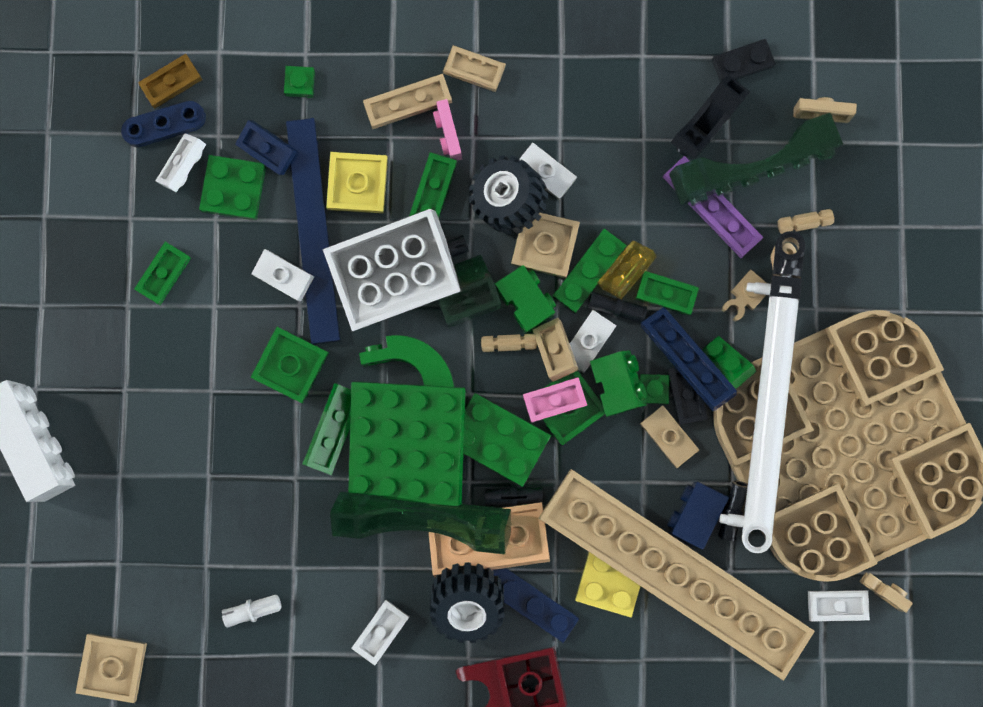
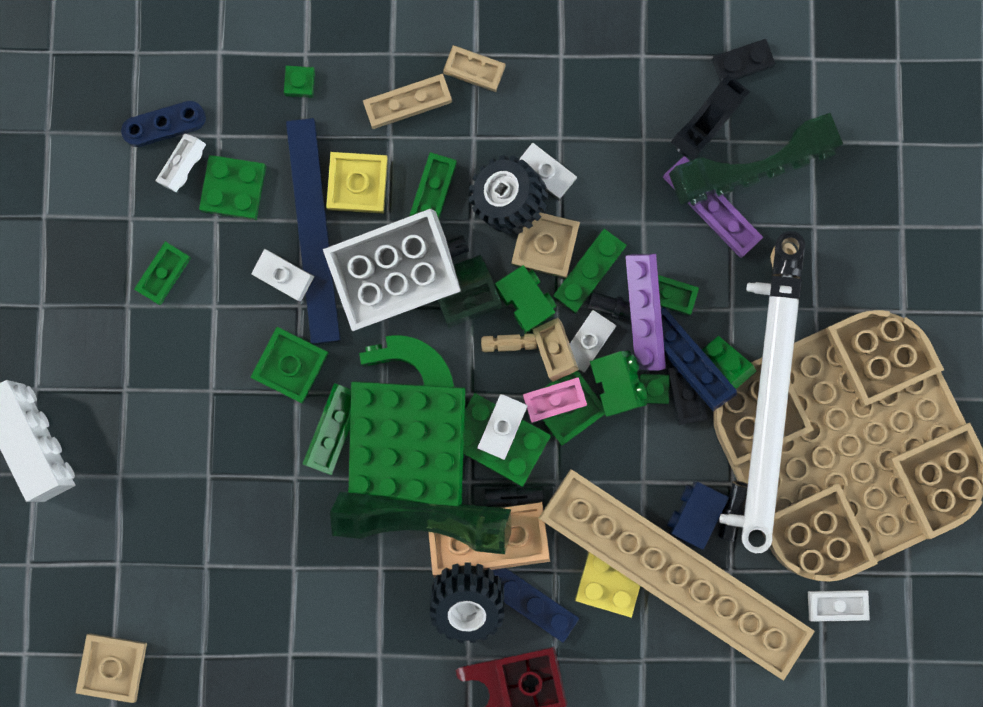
(170, 81): pearl gold plate -> none
(251, 610): white axle -> none
(266, 147): dark blue plate -> none
(380, 632): white plate -> none
(444, 119): bright pink plate -> none
(502, 426): none -> white plate
(627, 269): clear yellow plate -> none
(645, 311): none -> medium lavender plate
(669, 436): tan plate -> none
(743, 297): tan plate -> none
(806, 221): tan axle -> none
(811, 109): tan plate -> none
(891, 594): tan plate -> none

